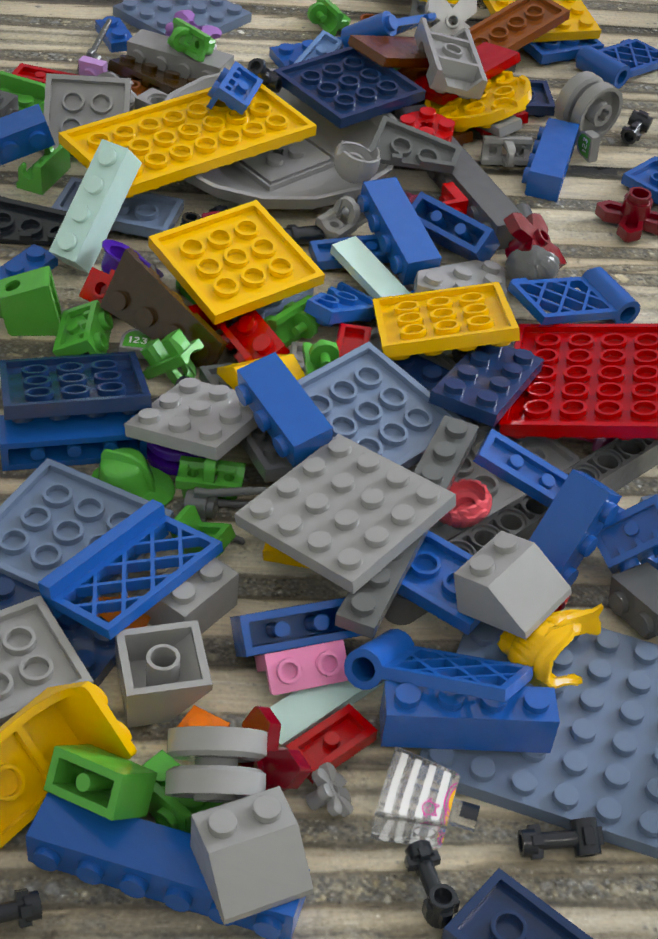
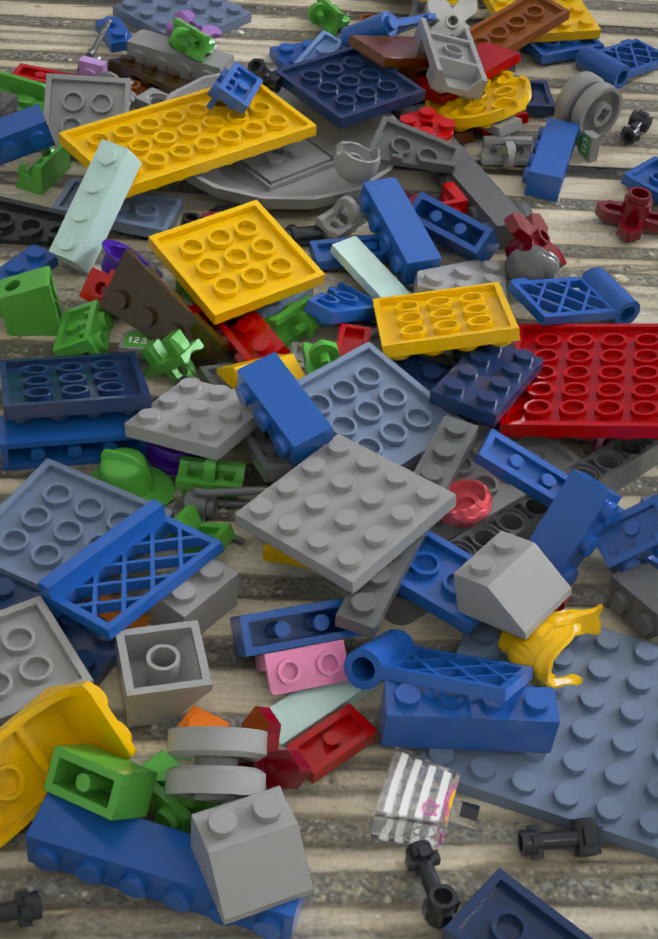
(330, 791): light grey plant -> none

